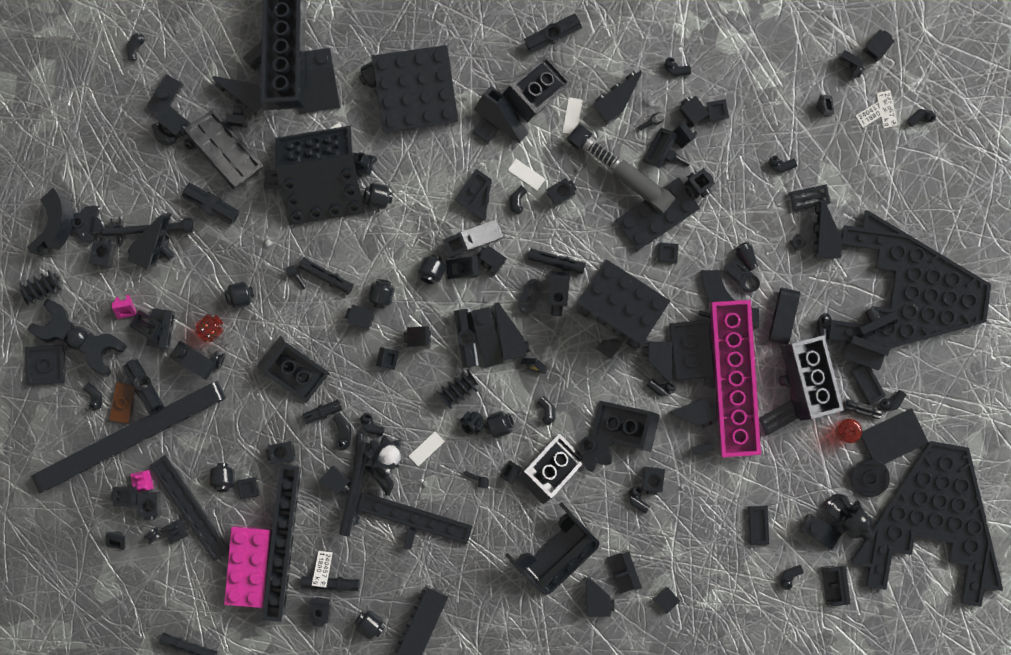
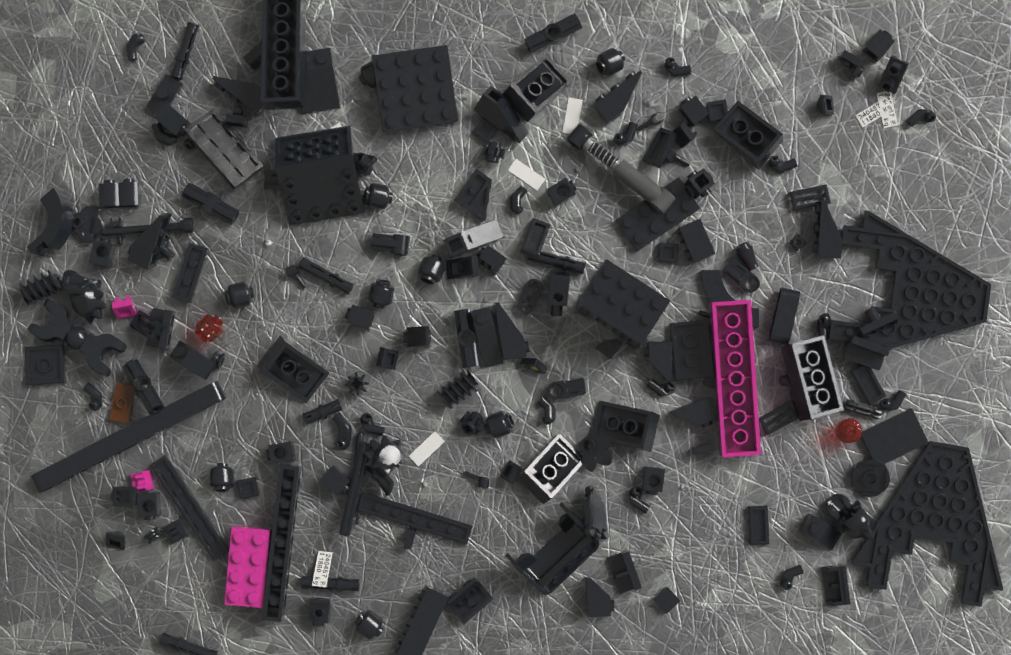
(85, 295): none -> black head
(119, 194): none -> black brick
(182, 59): none -> black pin
(190, 273): none -> black plate
(361, 387): none -> black gear
(395, 244): none -> black piece
(469, 600): none -> black bracket
(493, 152): none -> black gear
(535, 238): none -> black tile
(568, 389): none -> black piece
(594, 515): none -> black tile
(610, 62): none -> black head
(627, 136): none -> black arm
(695, 241): none -> black brick
(749, 134): none -> black slope
(893, 74): none -> black hips

